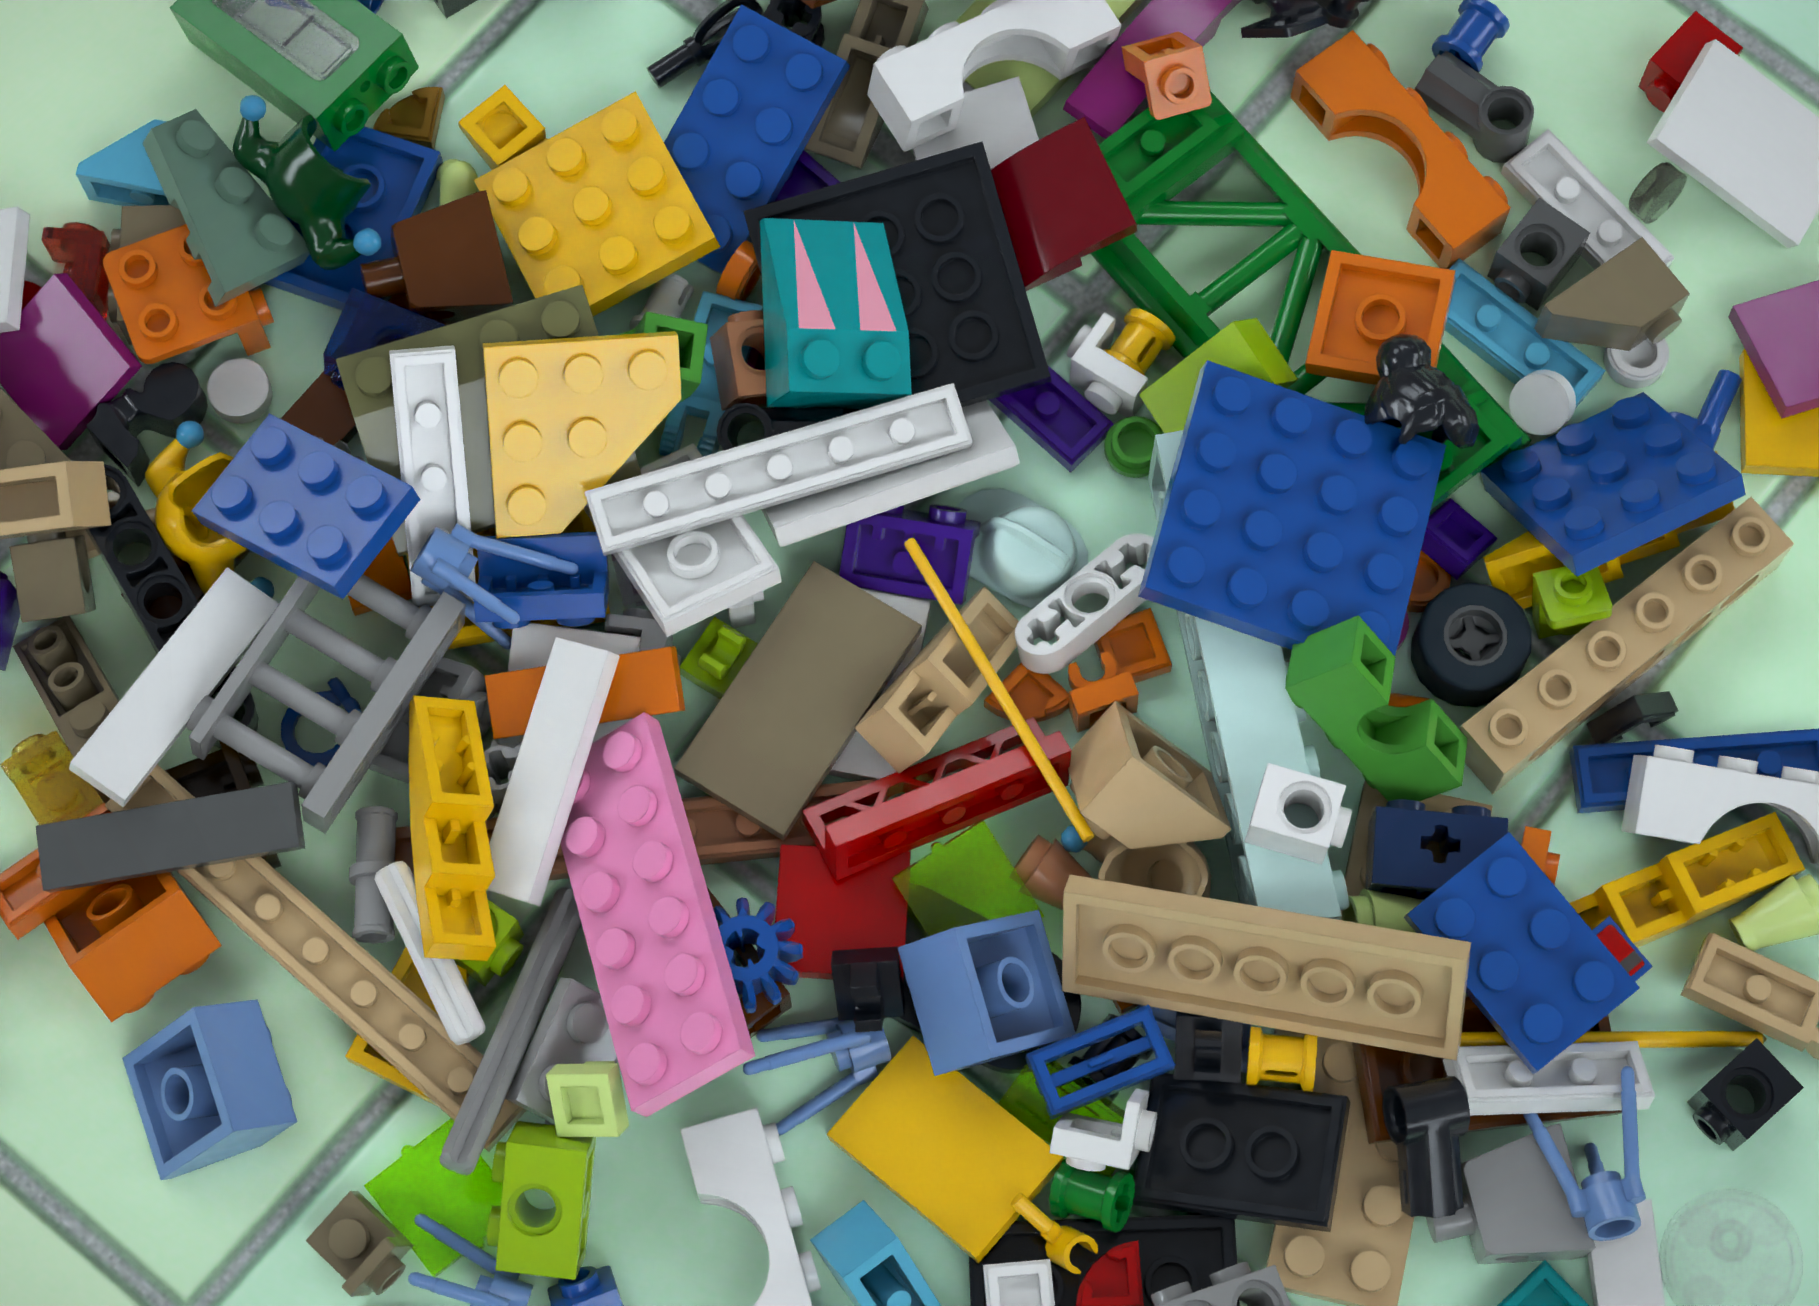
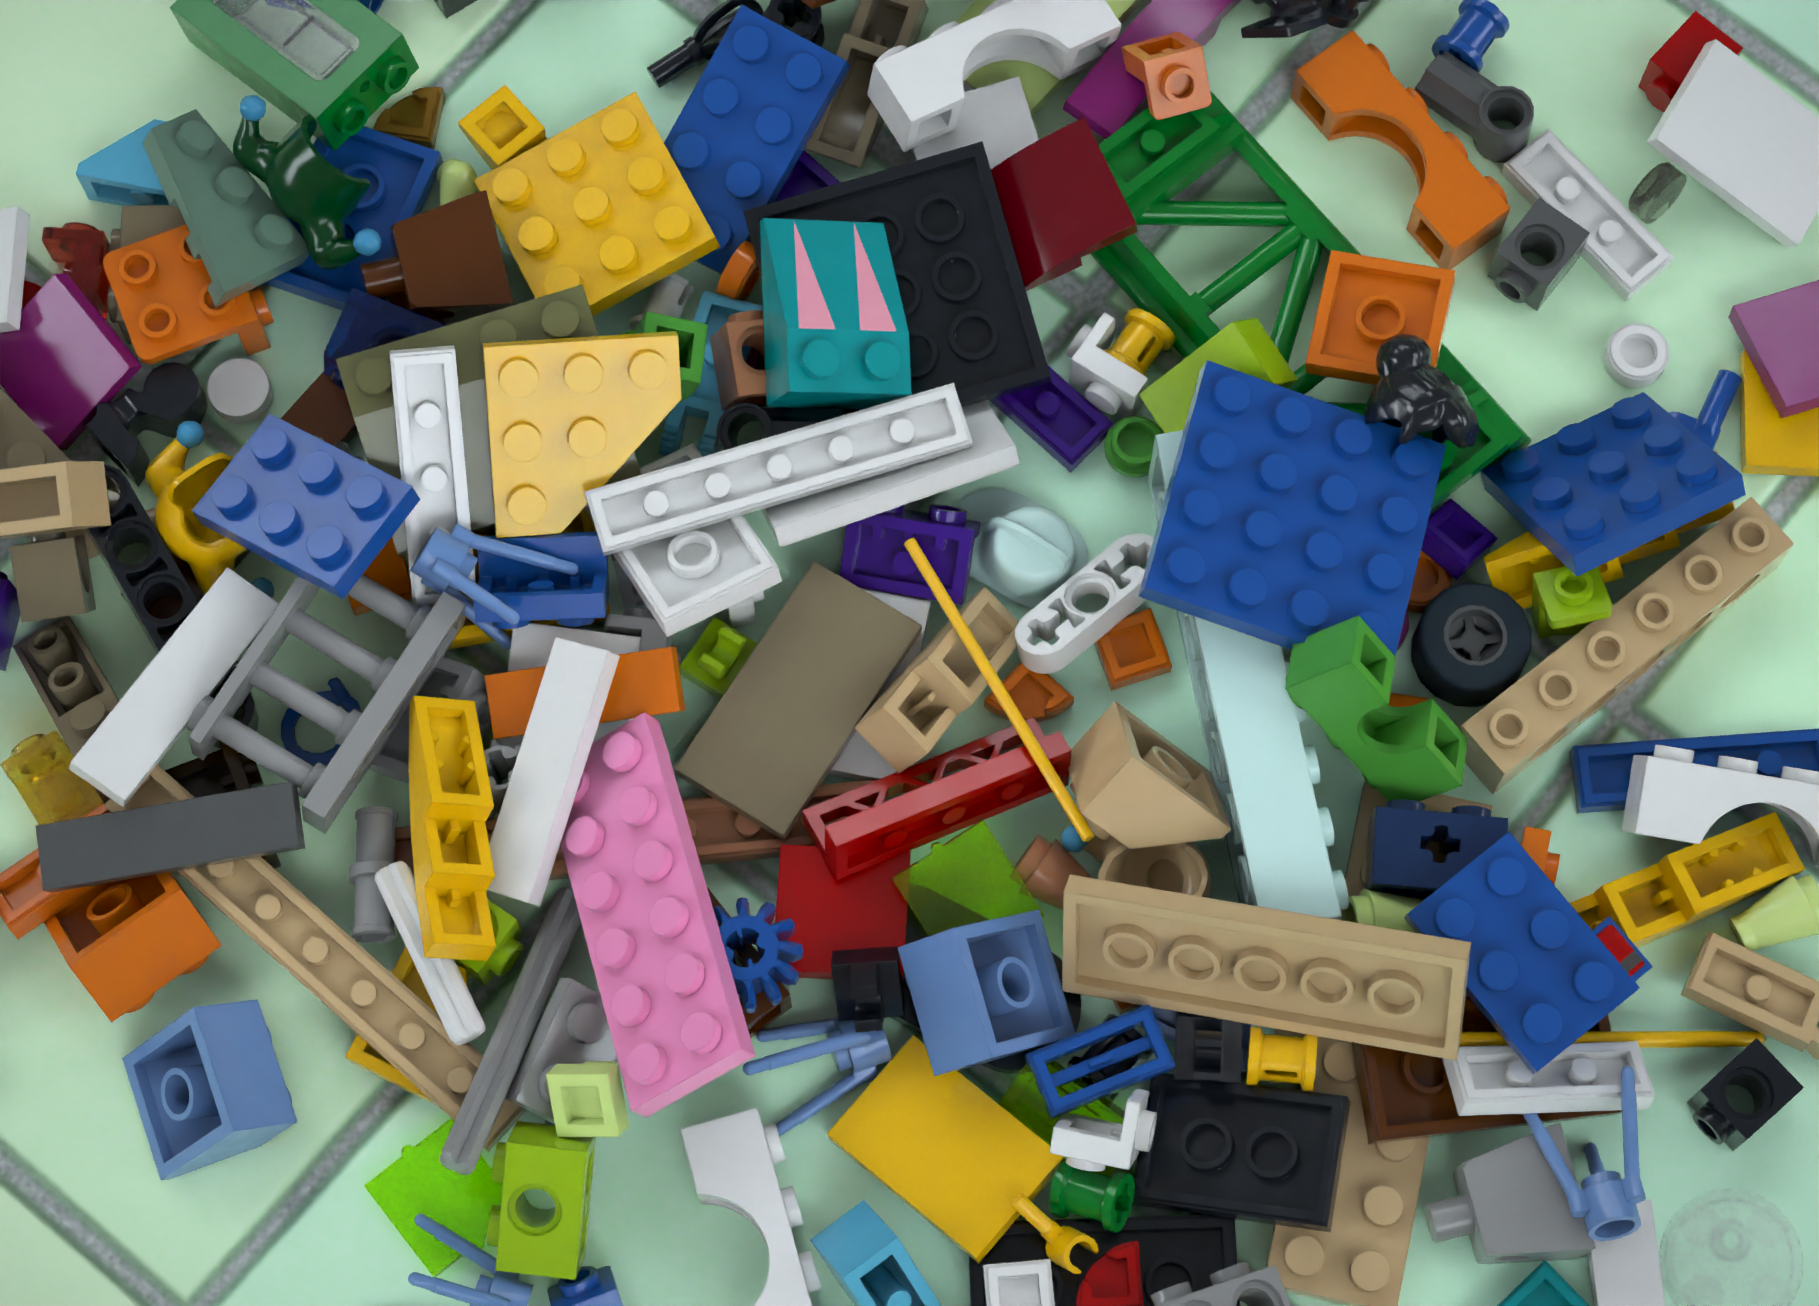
(361, 1246): dark tan bracket -> none
(1092, 698): orange tile -> none
(1287, 787): white brick -> none
(1426, 1127): black piece -> none
(1505, 334): medium azure tile -> none
(1542, 402): white tile -> none
(1617, 303): dark tan slope -> none
(1630, 713): black tile -> none

